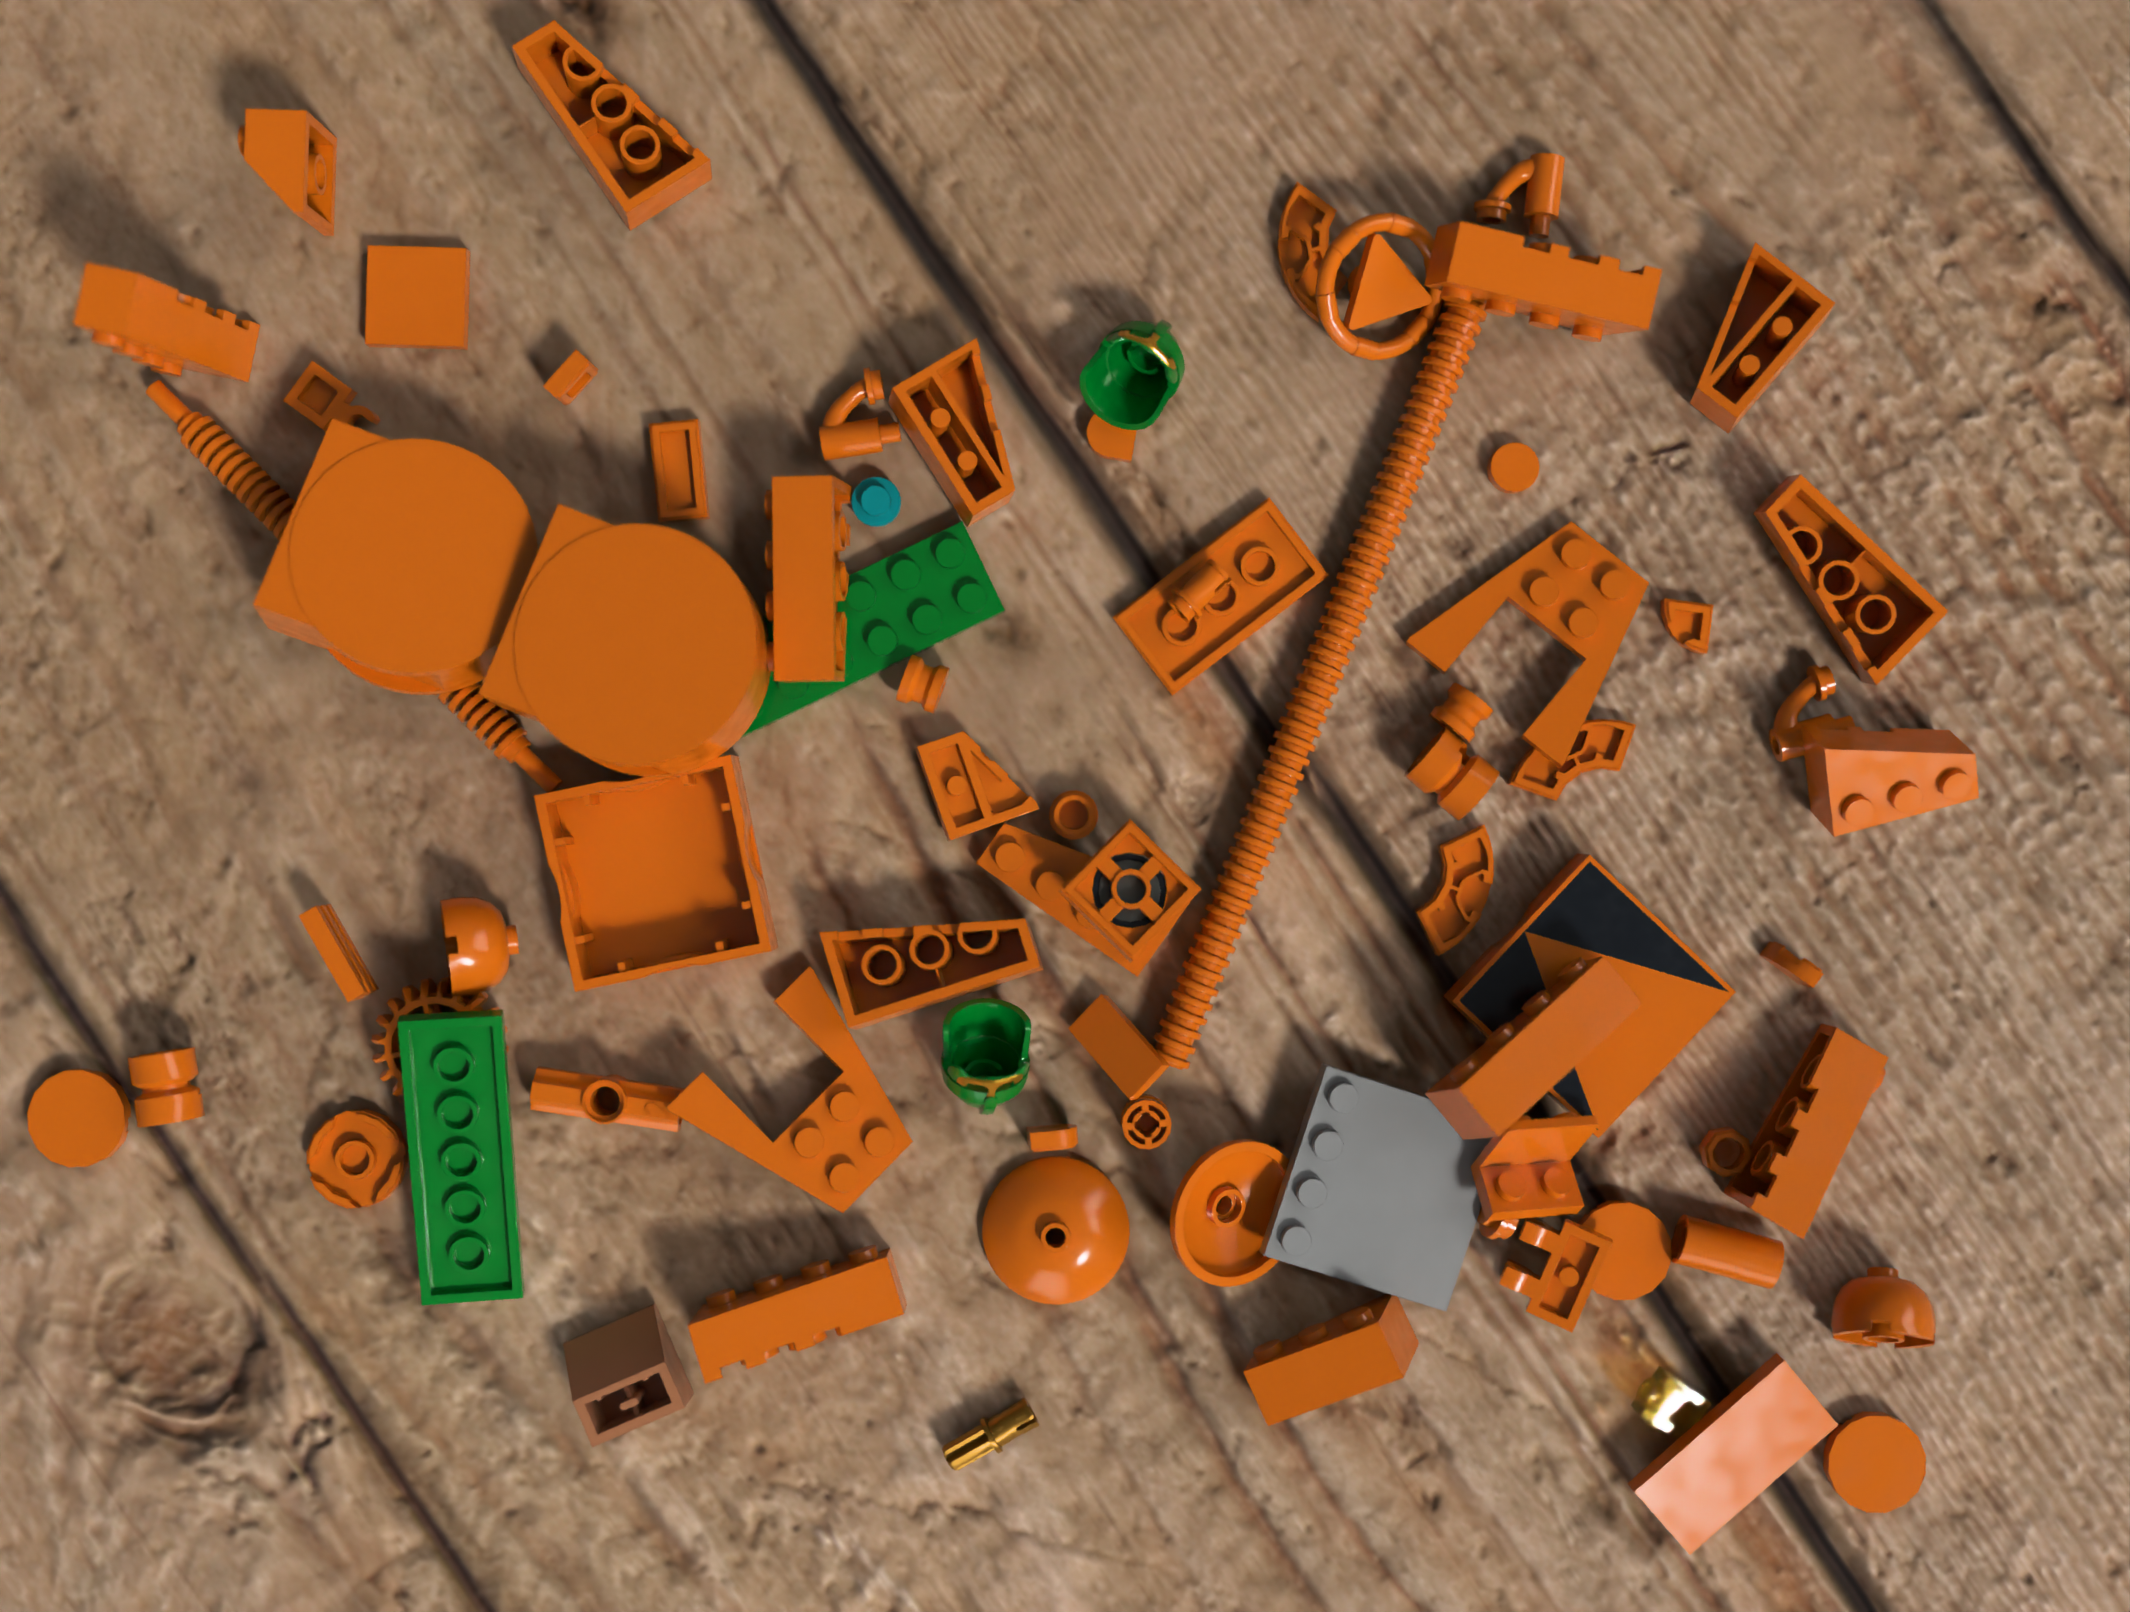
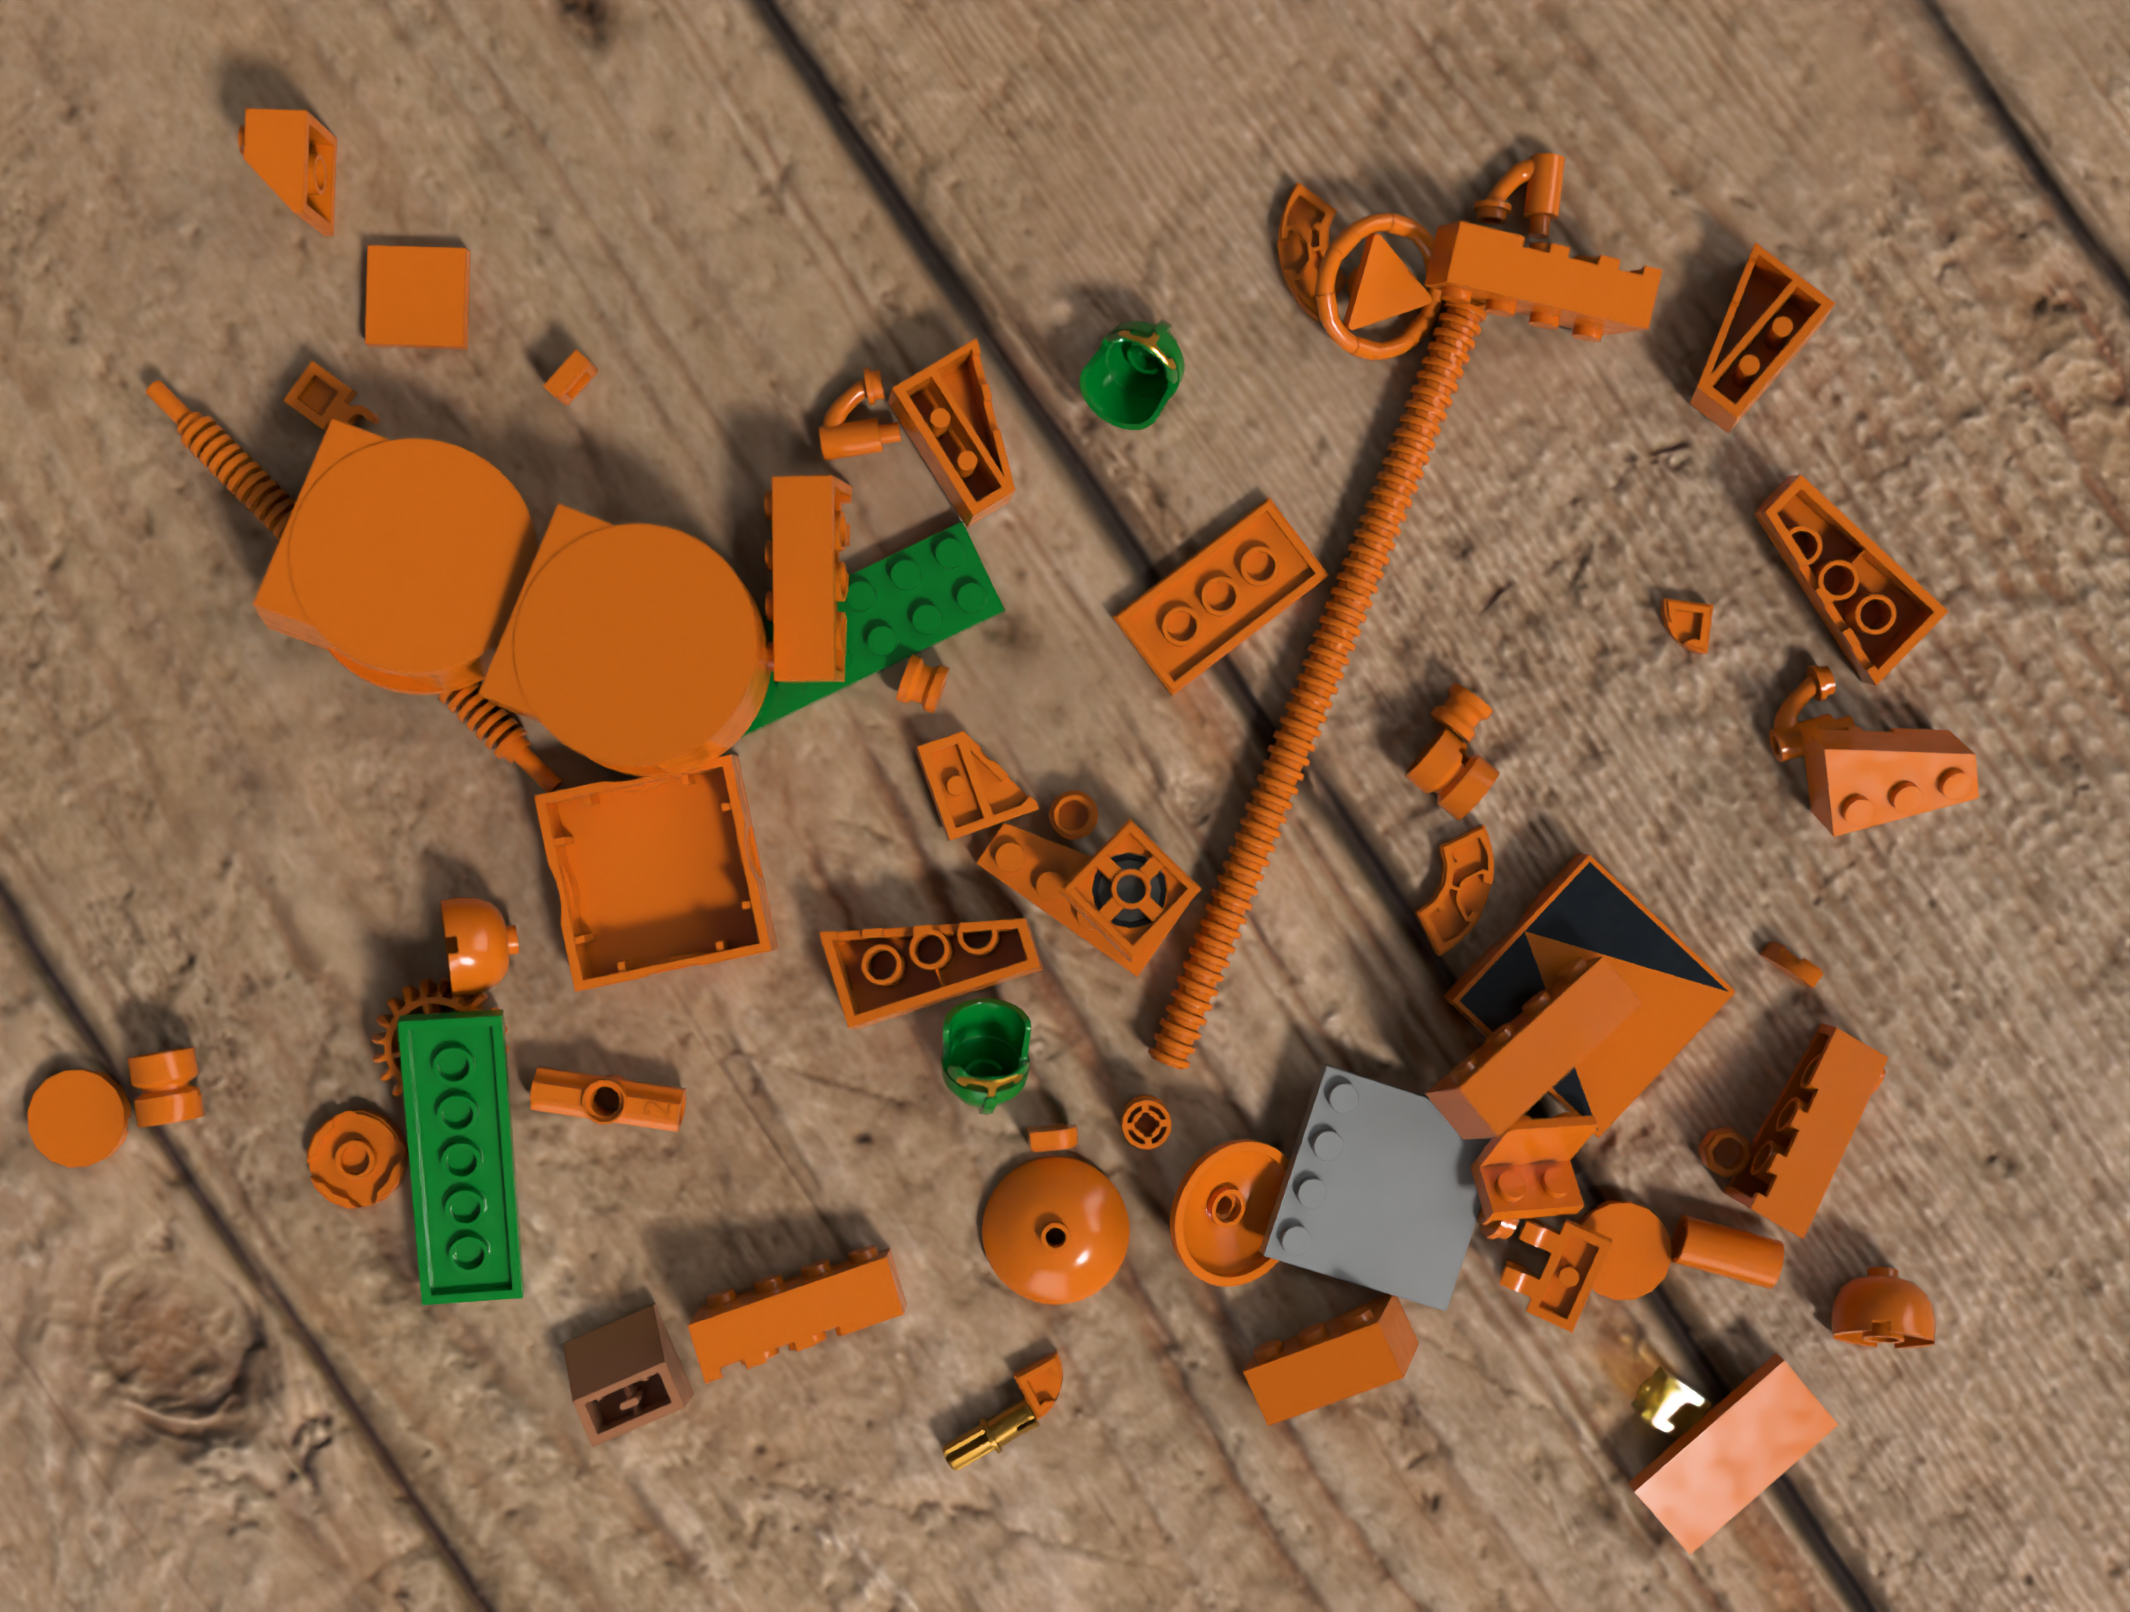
(163, 326): orange wedge -> none
(338, 952): orange tile -> none
(618, 138): orange wedge -> none
(679, 471): orange tile -> none
(839, 1138): orange wing -> none
(876, 502): teal plate -> none
(1041, 1382): none -> orange tile
(1110, 441): orange tile -> none
(1118, 1047): orange tile -> none
(1198, 591): orange pin -> none
(1513, 468): orange tile -> none
(1574, 595): orange wing -> none
(1597, 746): orange tile -> none
(1874, 1462): orange tile -> none

